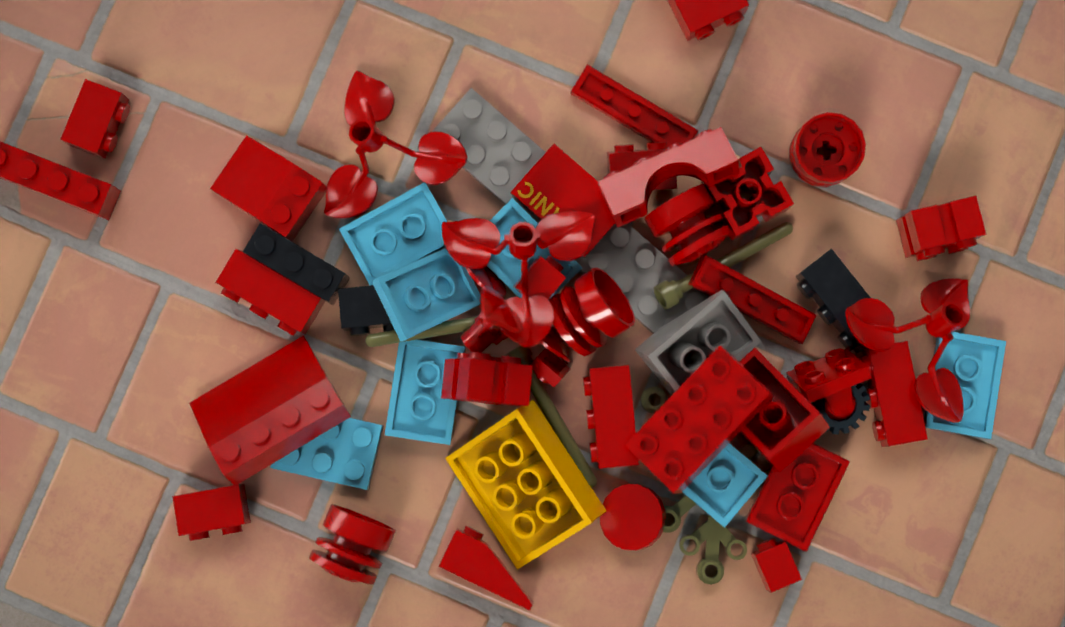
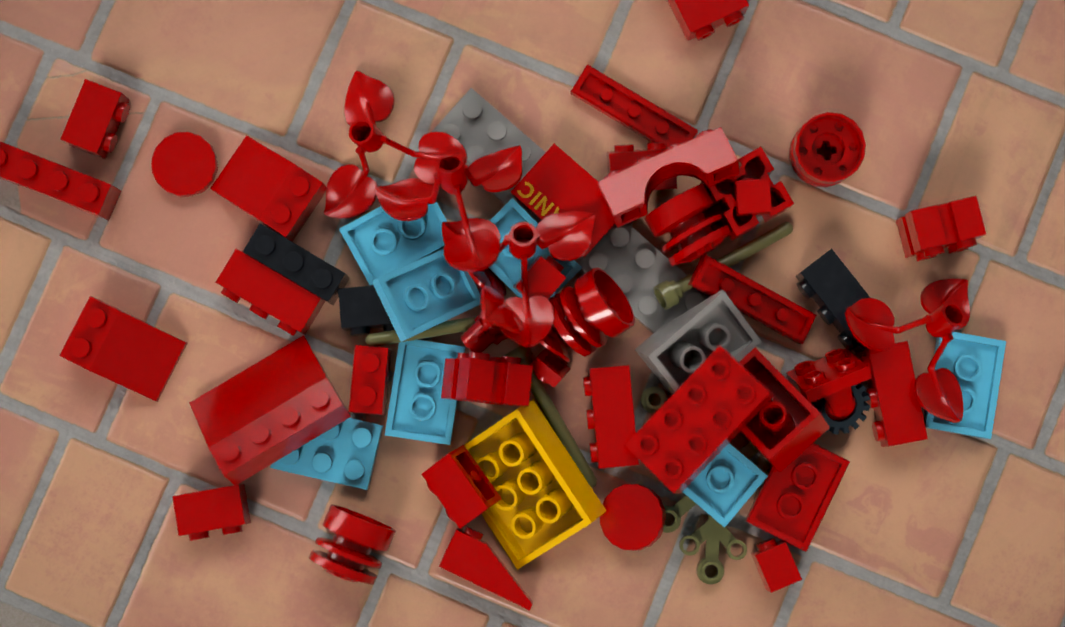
(123, 349): none -> red slope
(184, 164): none -> red tile
(370, 380): none -> red brick
(410, 200): none -> red plant
(461, 486): none -> red brick
(753, 196): none -> red tile

